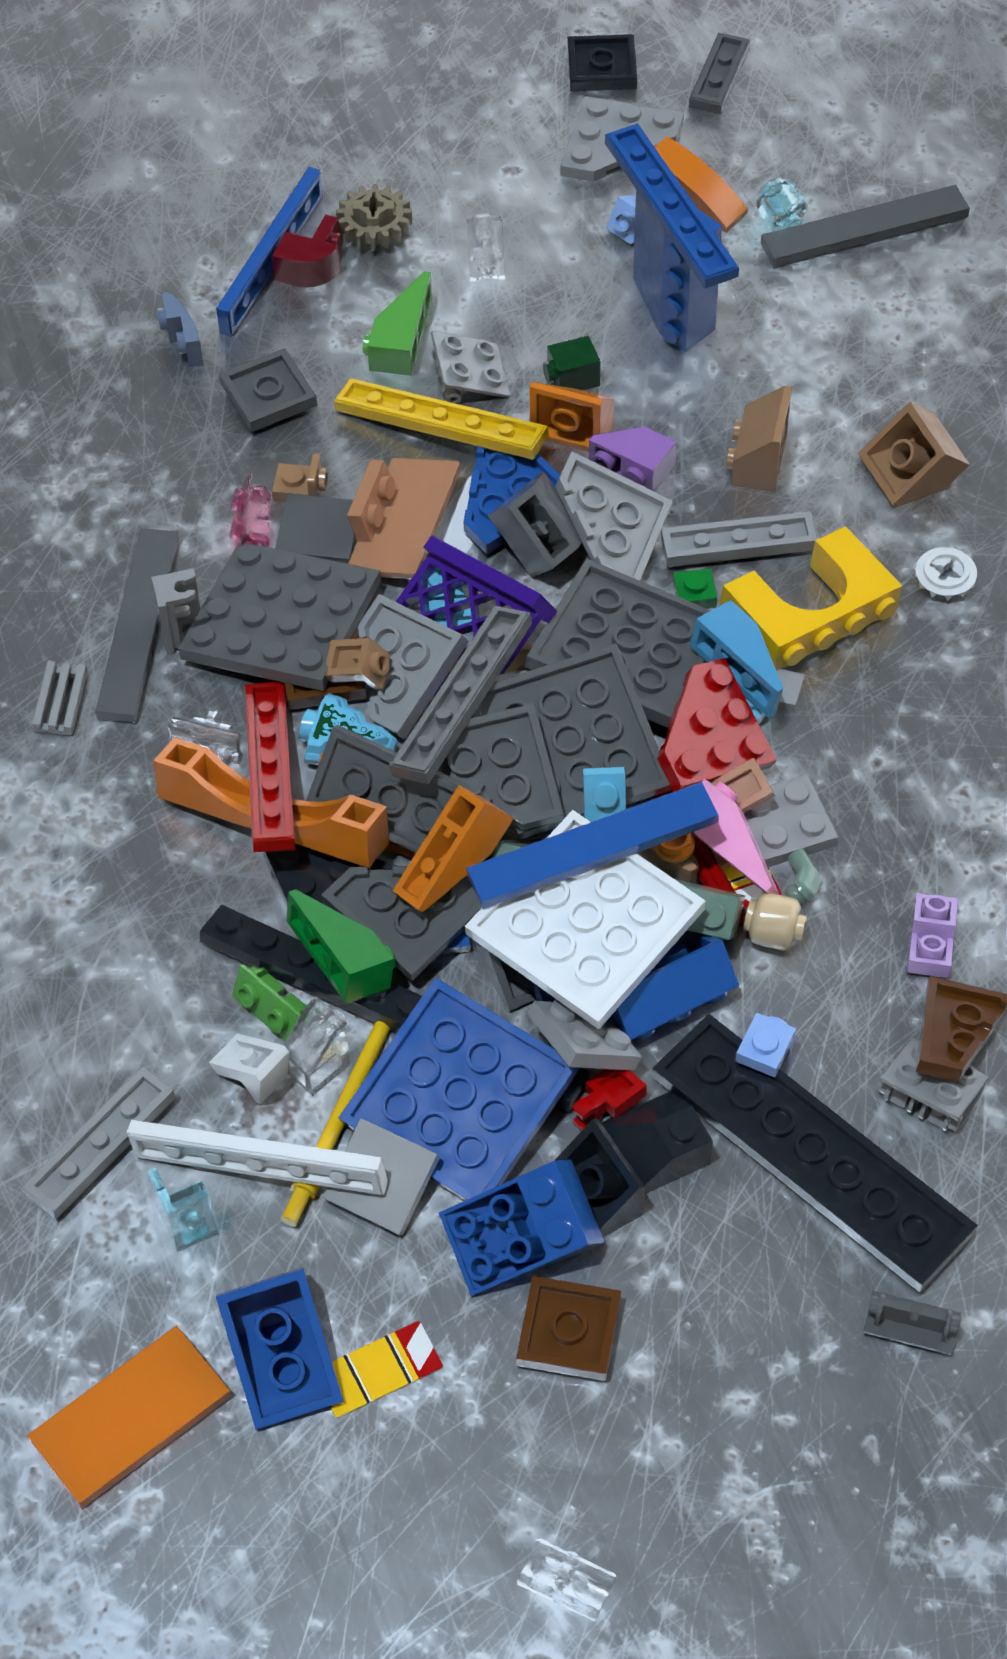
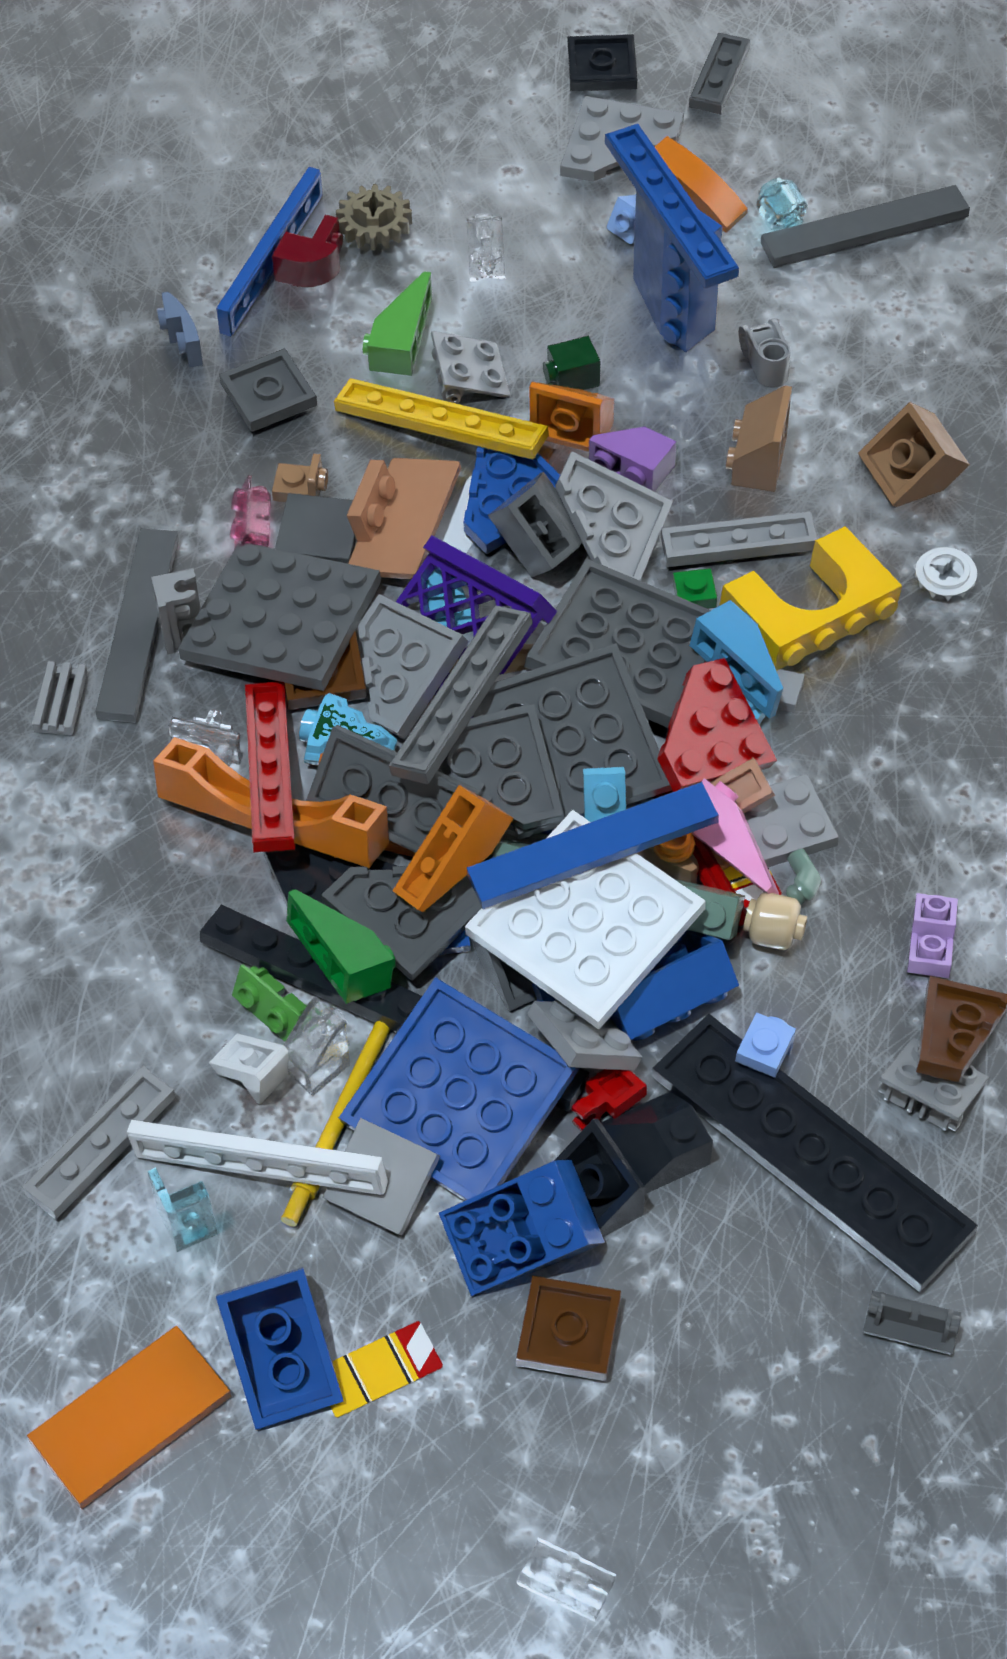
(357, 661): medium nougat bracket -> none
(766, 352): none -> light grey piece

